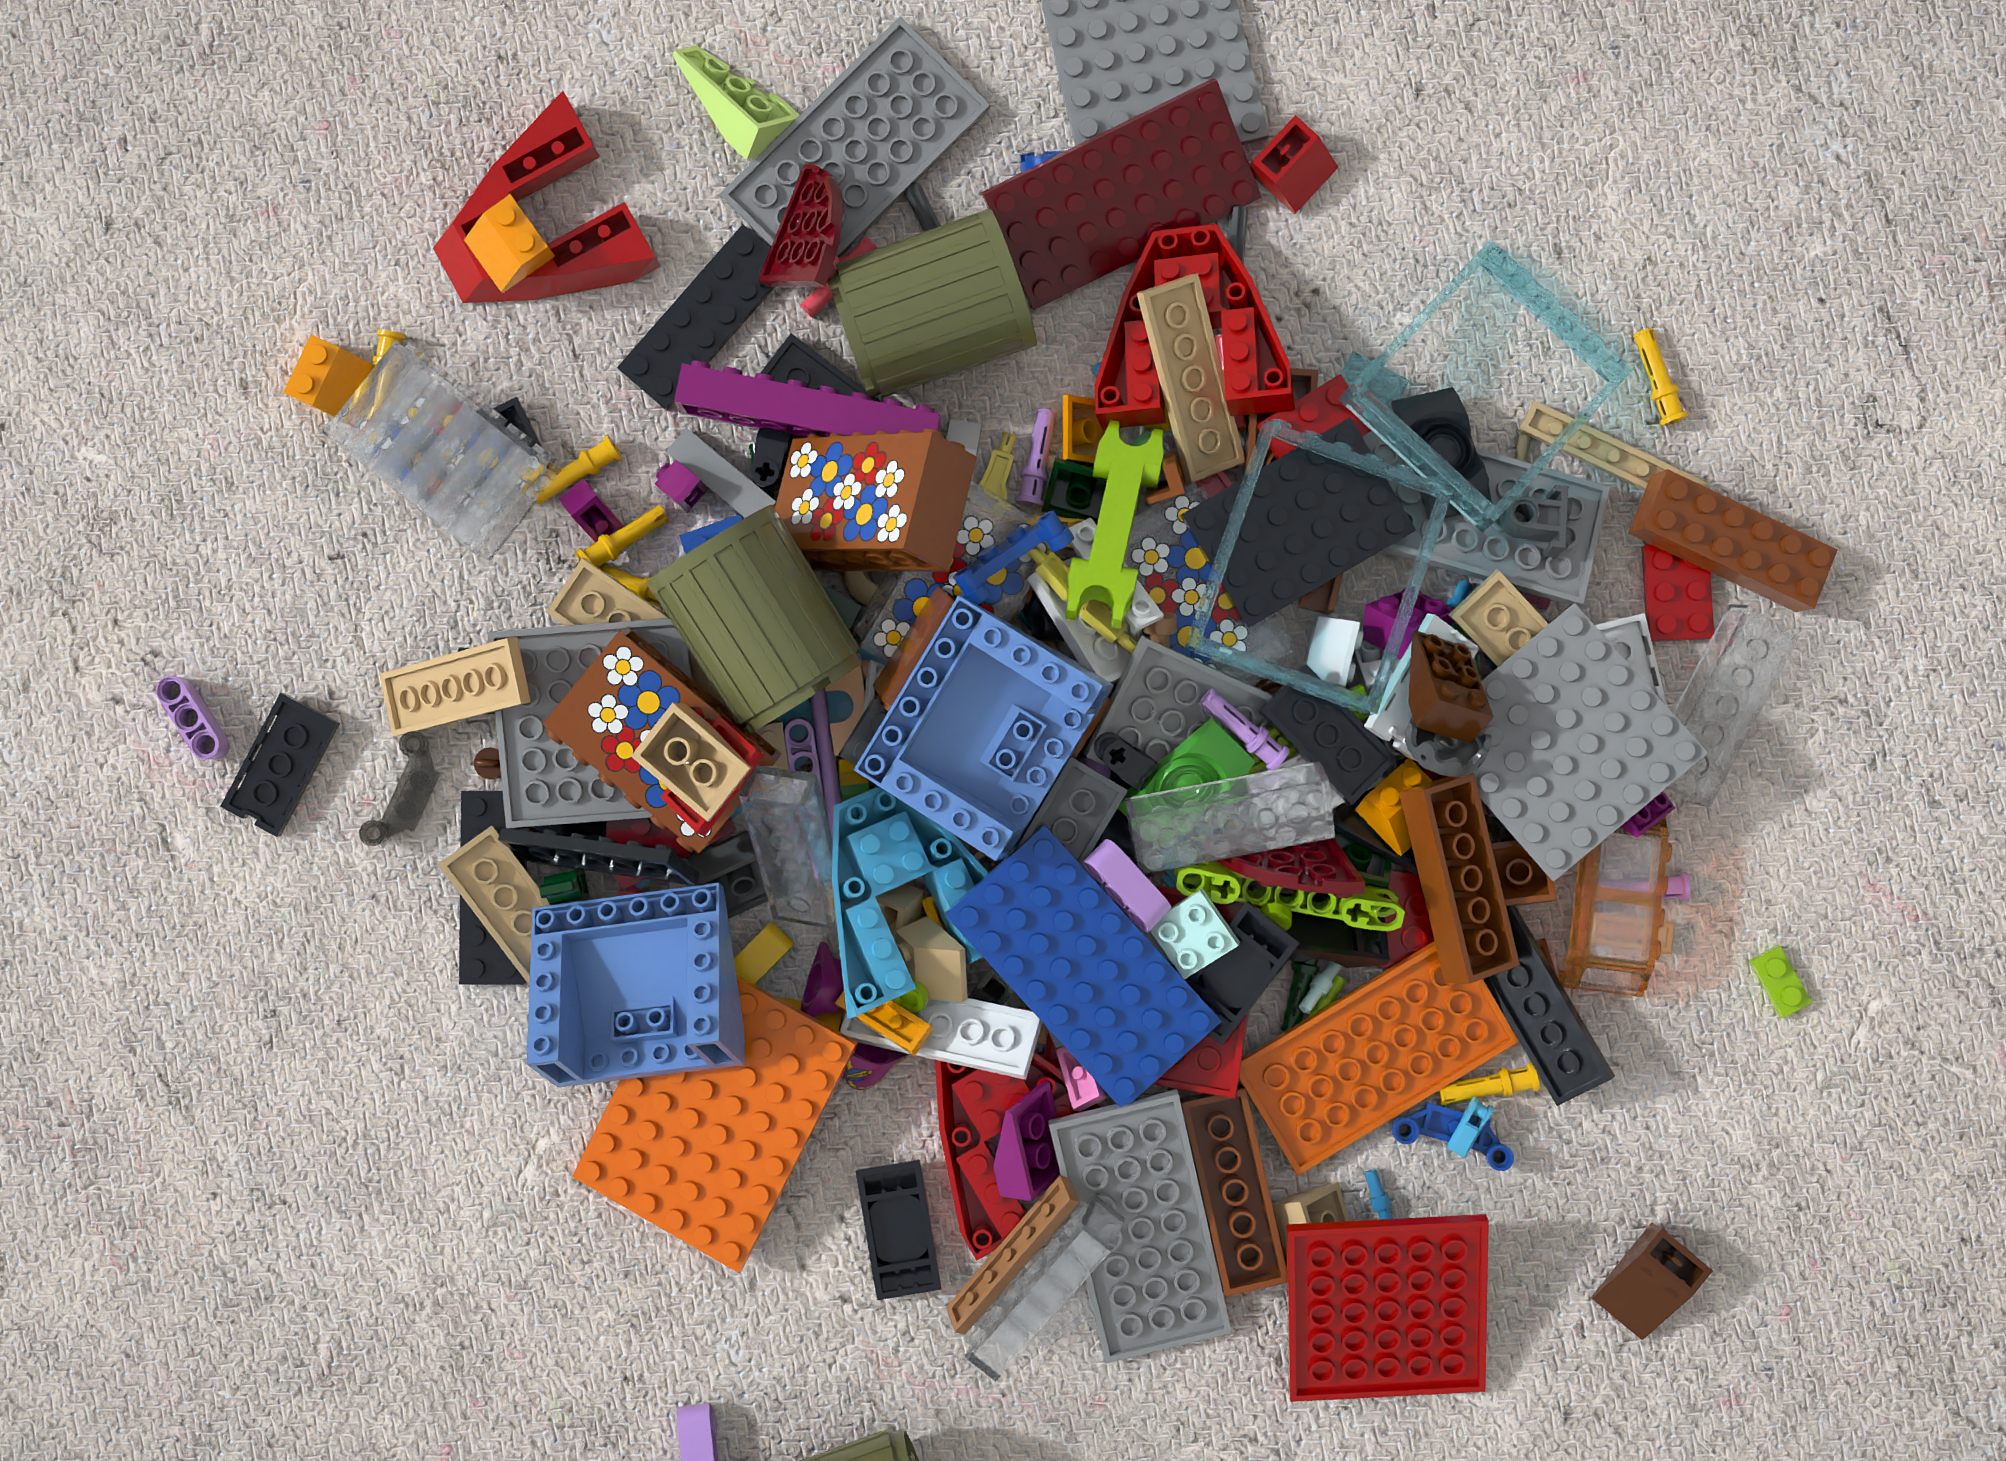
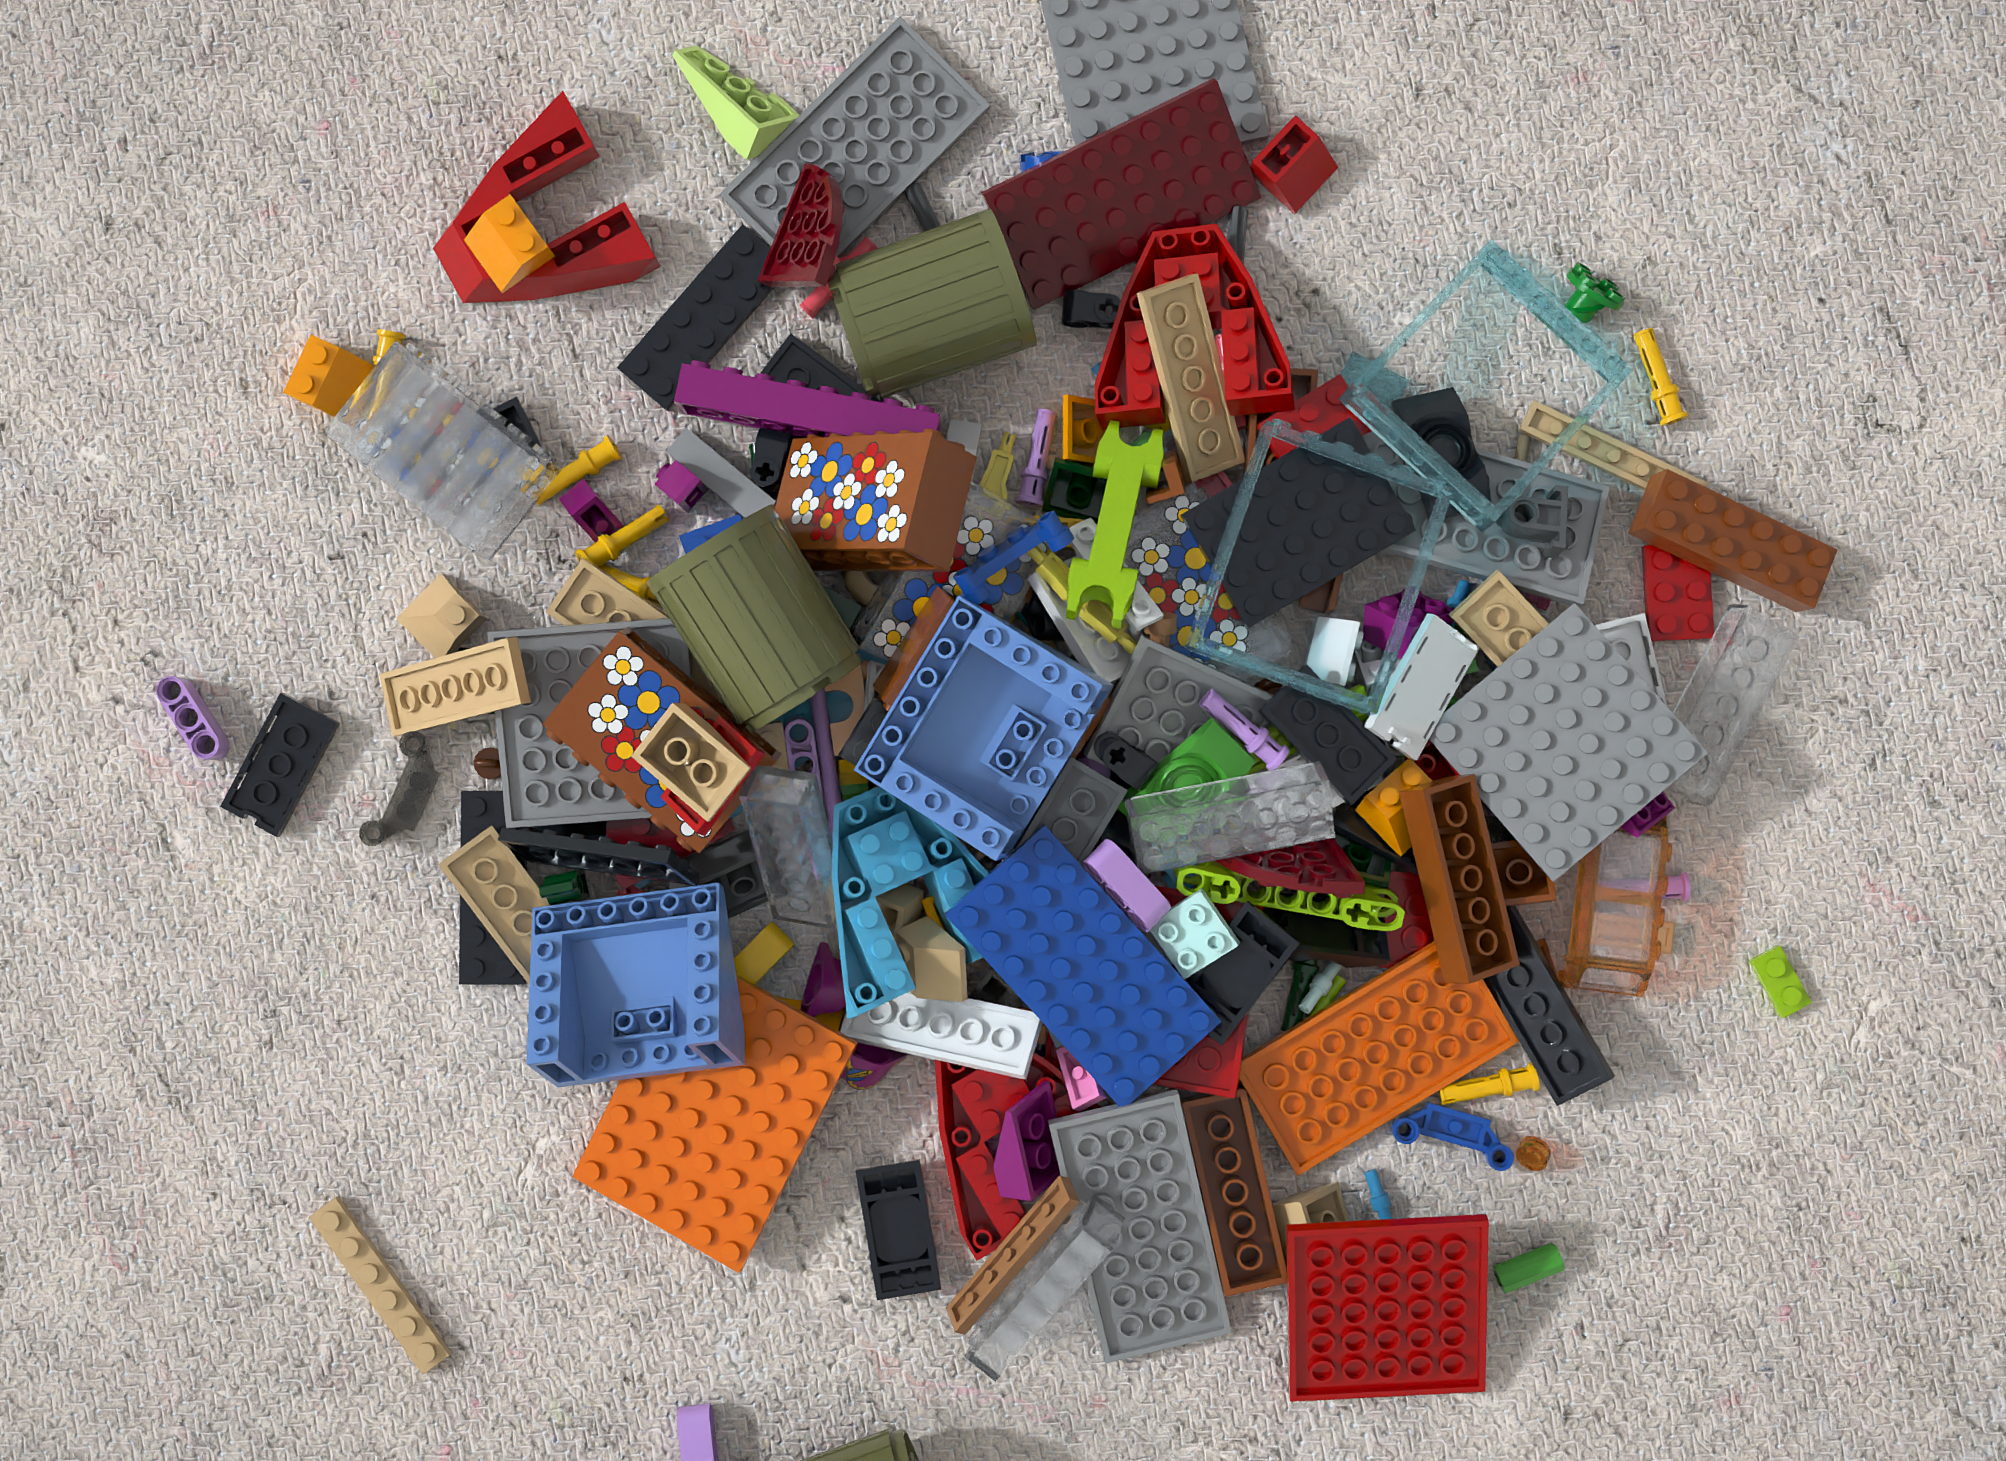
(380, 1285): none -> tan plate
(441, 618): none -> tan slope
(894, 1024): light orange plate -> none
(914, 1000): lime tile -> none
(1087, 309): none -> black piece
(1279, 913): lime tile -> none
(1446, 689): reddish brown slope -> none
(1453, 760): dark grey plate -> none
(1466, 1133): medium azure bar -> none
(1528, 1268): none -> bright green axle
(1533, 1153): none -> clear orange tile
(1591, 294): none -> green plate
(1651, 1281): reddish brown slope -> none

